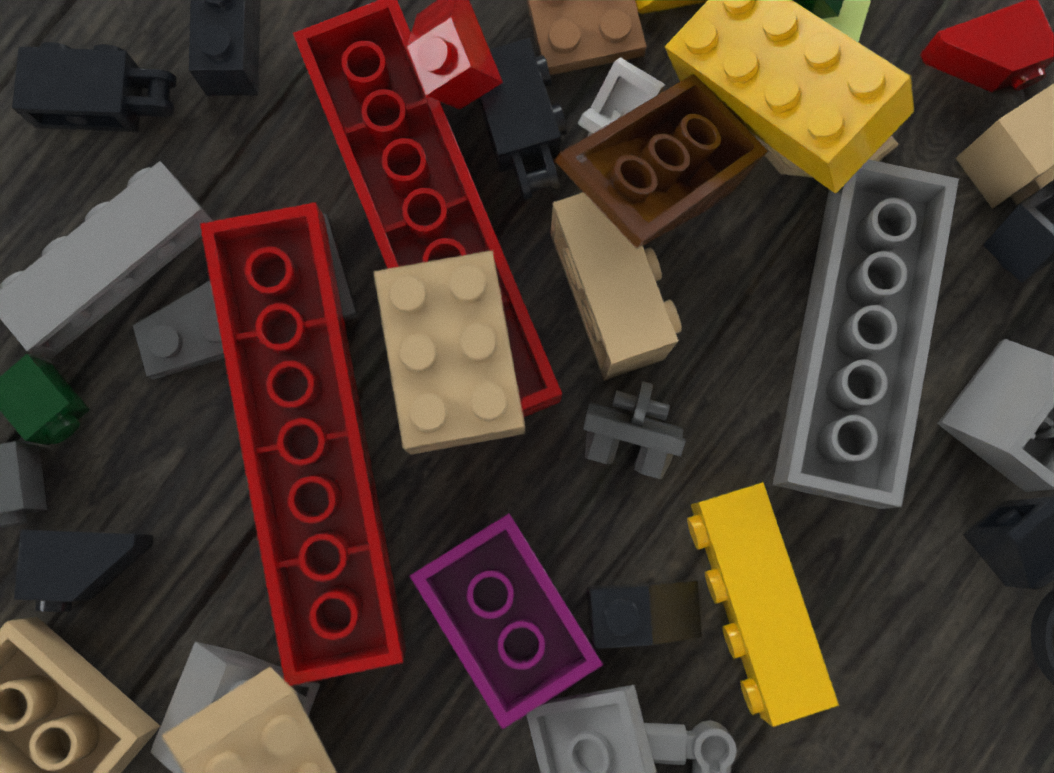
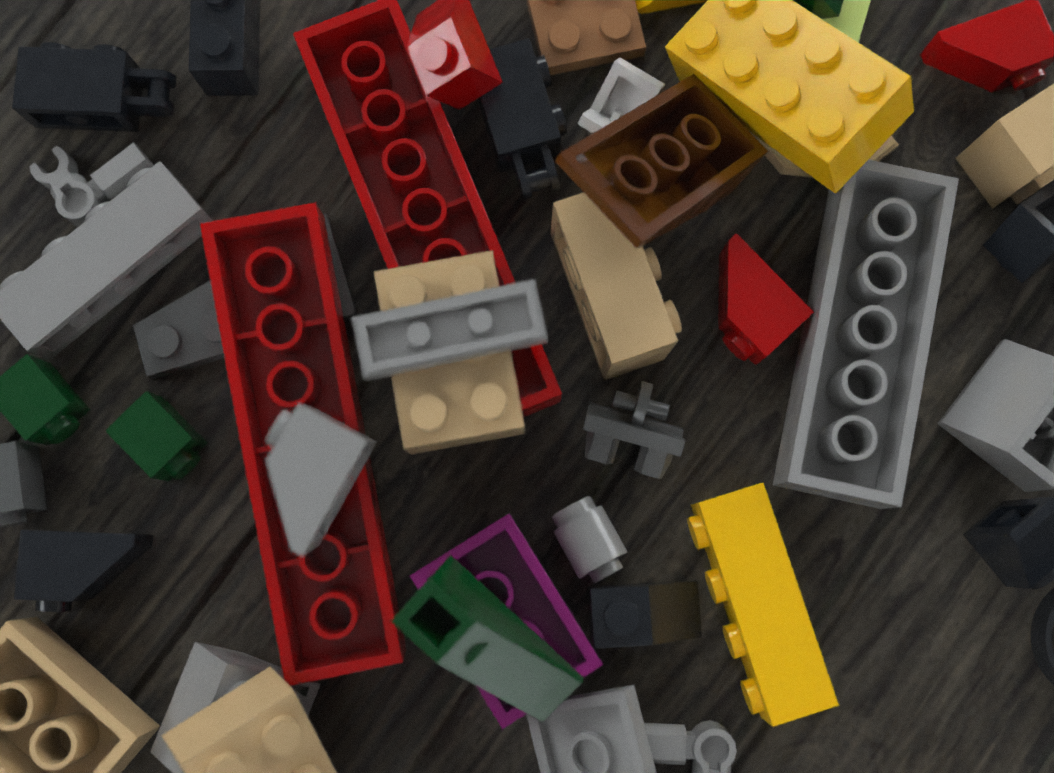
(75, 195): none -> light grey bar
(157, 438): none -> dark green brick
(313, 471): none -> light grey slope
(449, 330): none -> light grey tile
(485, 642): none -> dark green slope
(589, 540): none -> light grey brick
(754, 303): none -> red slope

